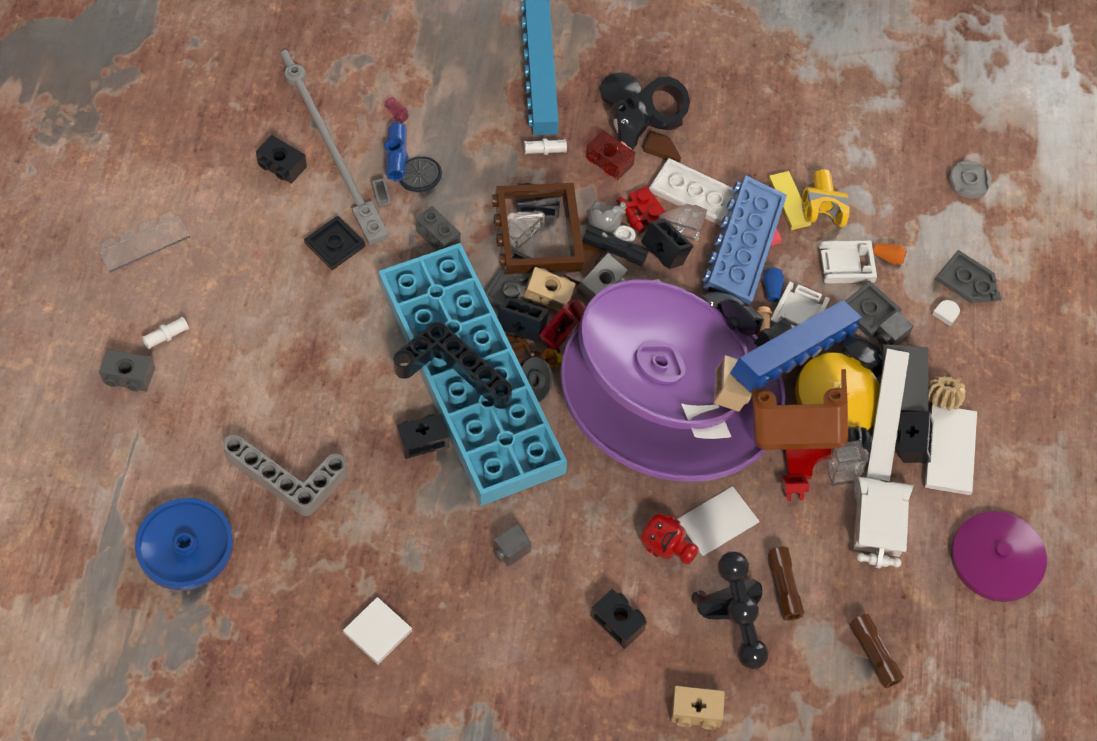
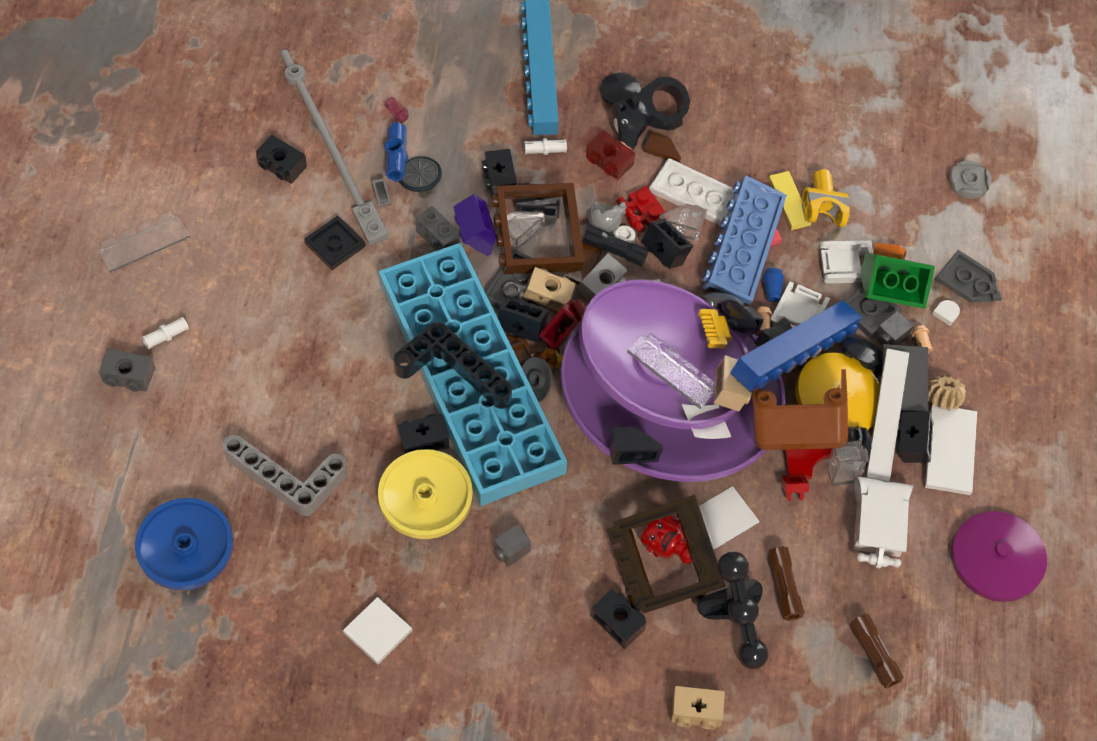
(425, 494): none -> light yellow dish
(475, 224): none -> dark purple slope
(499, 169): none -> black brick
(632, 446): none -> black slope
(667, 367): none -> clear windscreen
(698, 545): none -> dark brown hinge
(715, 328): none -> yellow piece
(896, 280): none -> green slope
(921, 336): none -> light nougat pin

